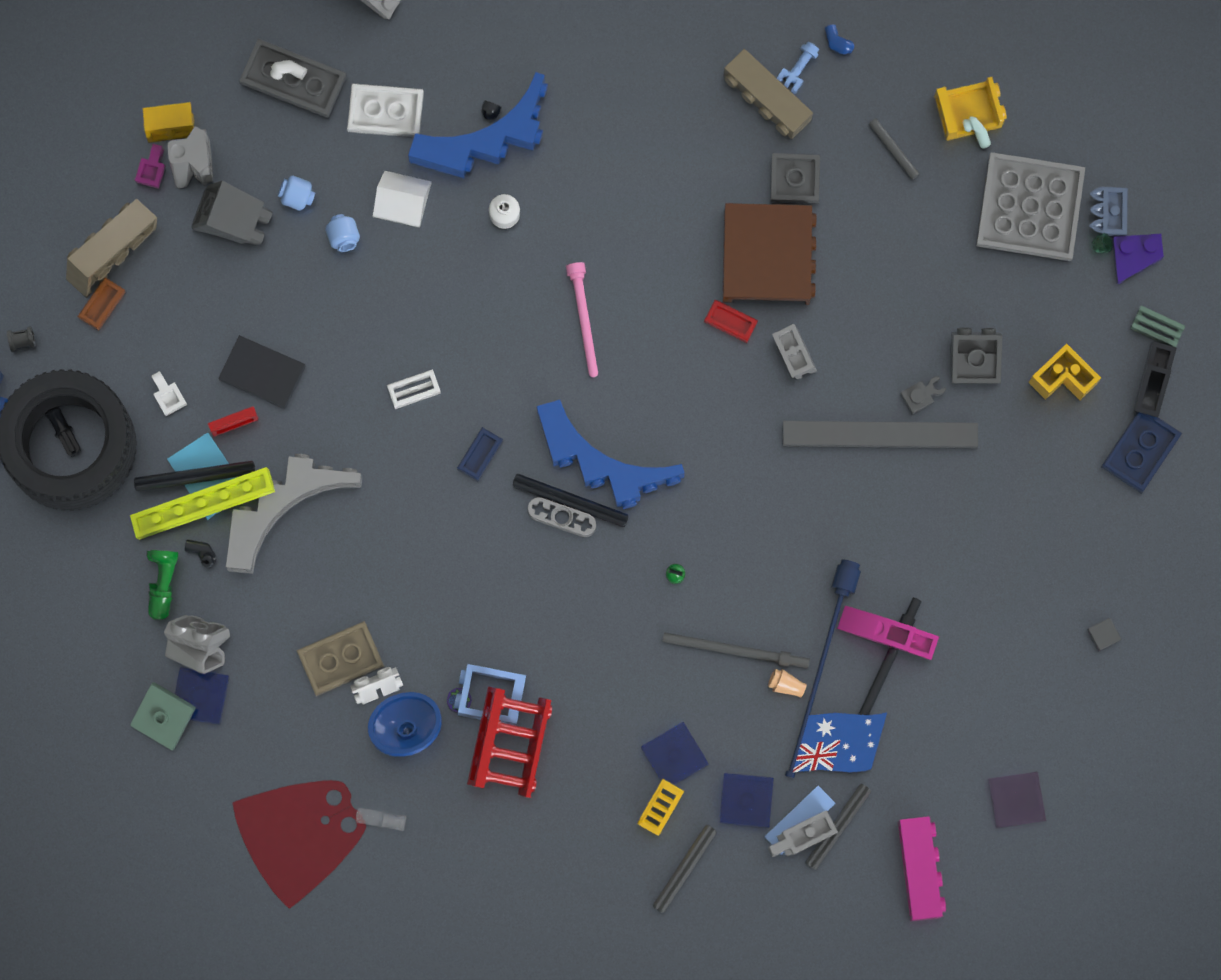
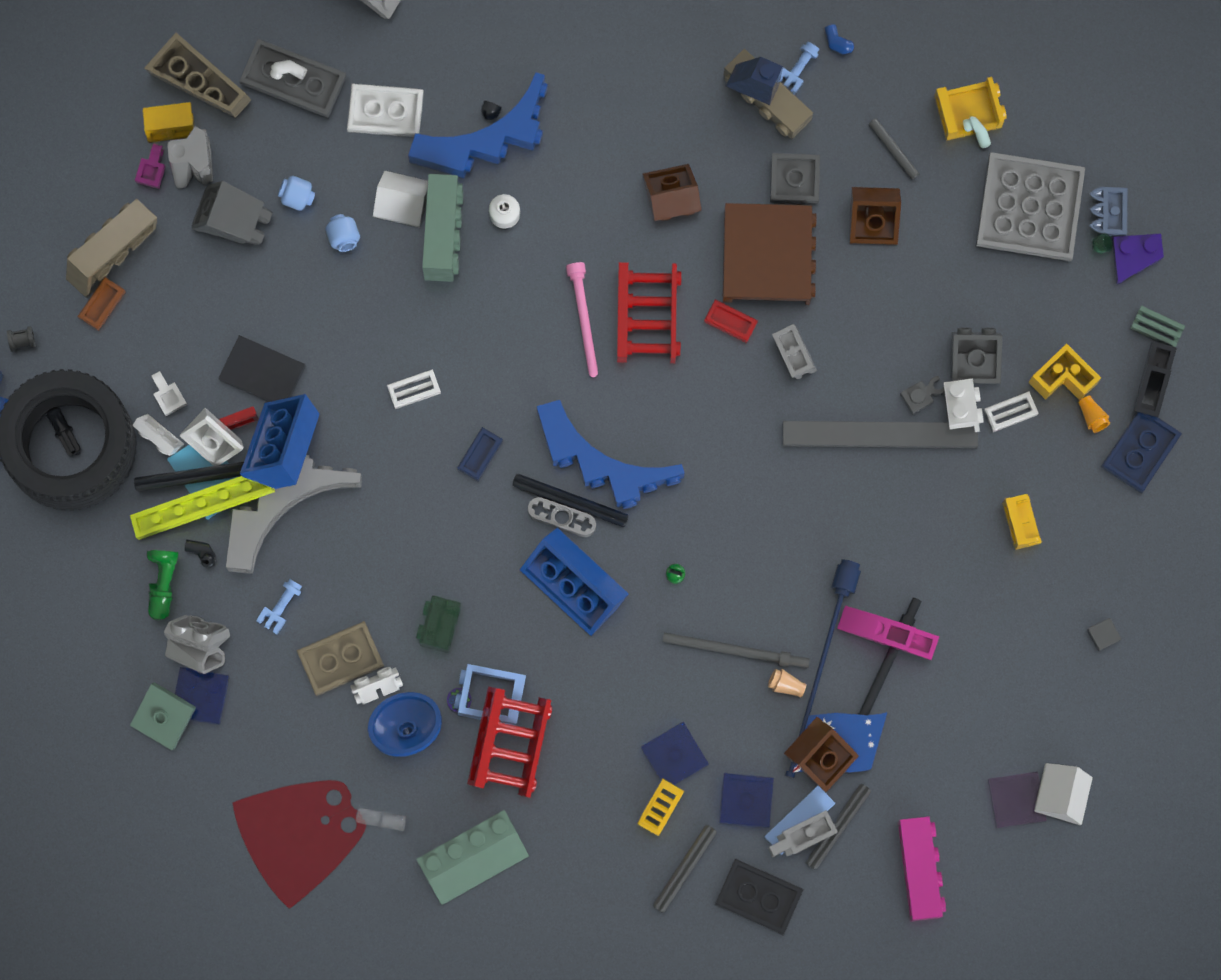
(160, 436): none -> white plate
(192, 73): none -> dark tan wedge
(212, 438): none -> white slope
(274, 615): none -> light blue hinge
(281, 442): none -> blue slope
(439, 623): none -> clear green brick
(441, 227): none -> sand green brick
(472, 857): none -> sand green slope
(573, 581): none -> blue slope
(626, 324): none -> red fence
(672, 192): none -> reddish brown slope
(756, 79): none -> dark blue slope
(759, 897): none -> black tile
(821, 754): none -> reddish brown slope
(875, 215): none -> reddish brown slope
(961, 404): none -> white bracket
(991, 419): none -> white tile
(1021, 521): none -> yellow hinge
(1063, 792): none -> white slope
(1094, 415): none -> light orange cone

